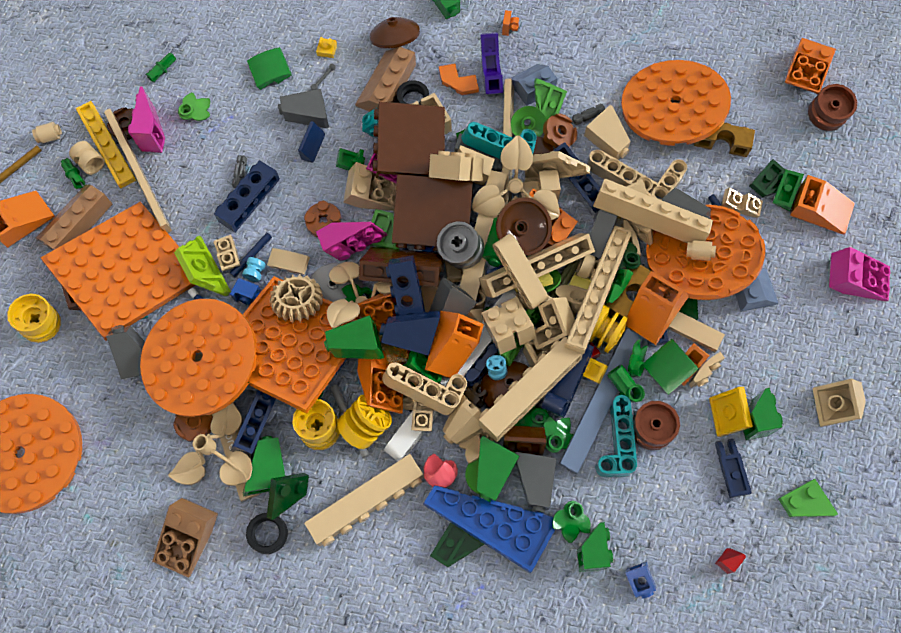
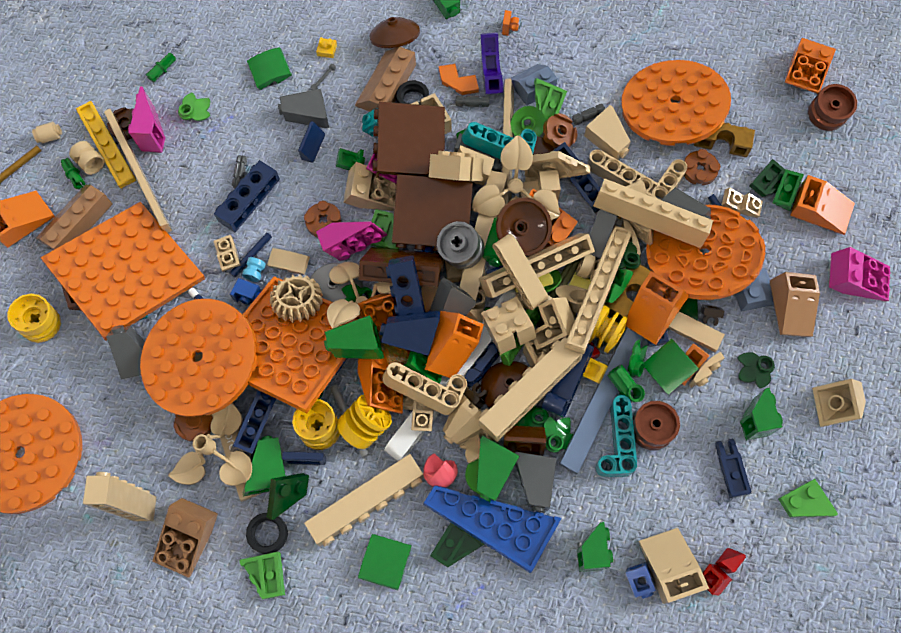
(119, 497): none -> tan brick
(201, 267): lime wing -> none
(266, 574): none -> bright green wing
(304, 458): none -> dark blue tile
(384, 562): none -> green slope
(473, 101): none -> dark grey axle
(499, 363): medium azure wheel -> none
(571, 524): green plate -> none
(672, 566): none -> tan slope
(700, 250): tan brick -> none
(705, 159): none -> dark orange plate
(711, 311): none -> dark brown tile
(716, 579): none -> red slope
(730, 412): yellow tile -> none
(754, 371): none -> dark green plate
(795, 303): none -> medium nougat slope

